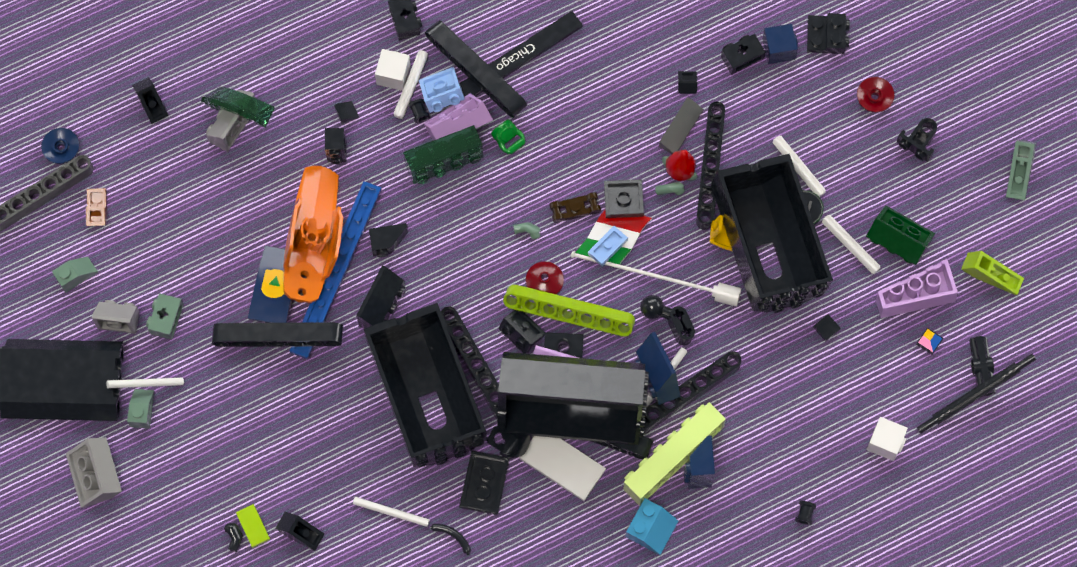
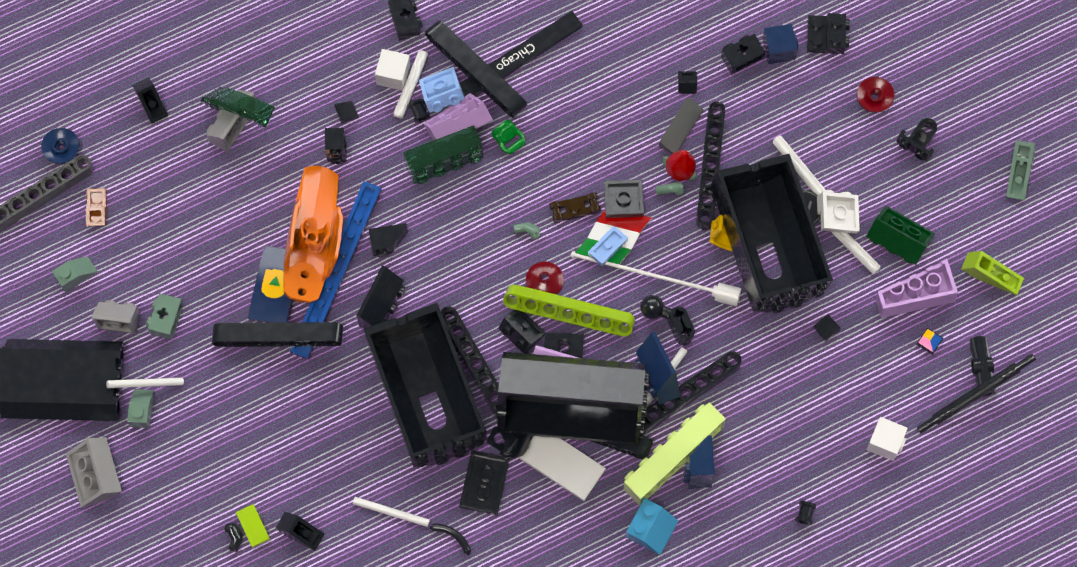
(838, 211): none -> white plate

